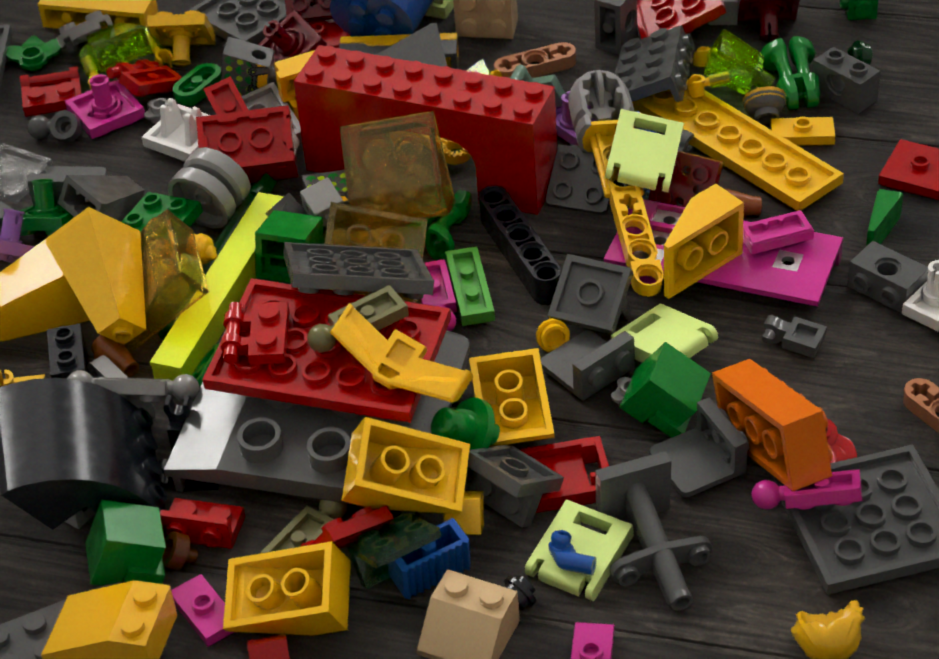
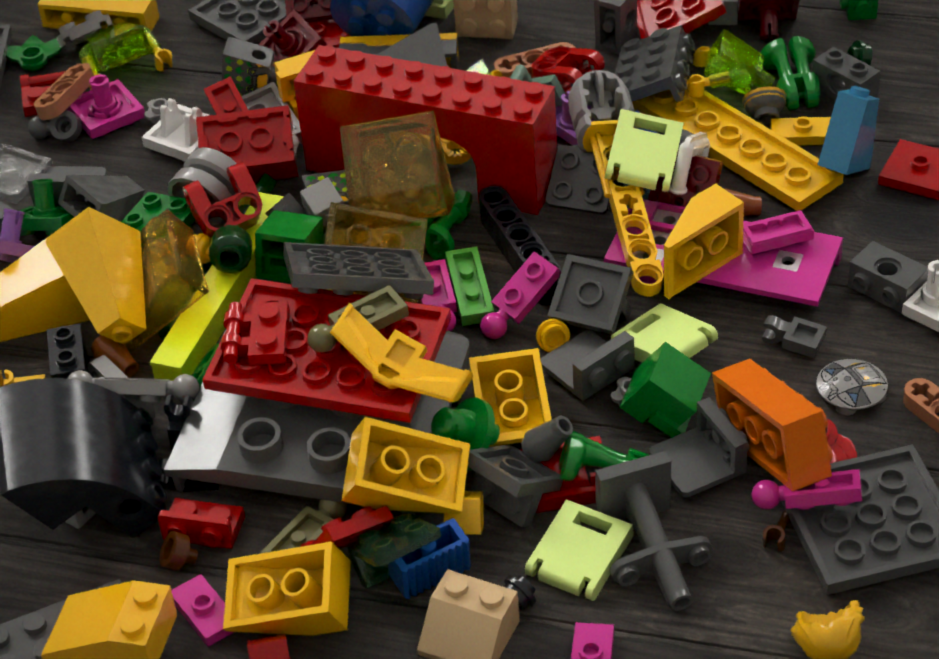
(63, 91): none -> nougat beam
(125, 544): green plate -> none
(144, 77): red plate -> none
(181, 32): yellow plate -> none
(190, 88): green plate -> none
(227, 208): none -> red piece
(230, 249): none -> dark green head
(520, 295): none -> dark pink plate
(545, 440): none -> dark grey cone
(566, 556): blue arm -> none
(567, 64): none -> red piece
(582, 451): none -> green piece
(694, 145): none -> white piece
(777, 532): none -> reddish brown hand
(850, 132): none -> dark azure slope
(852, 385): none -> light grey dish
(884, 215): green slope -> none

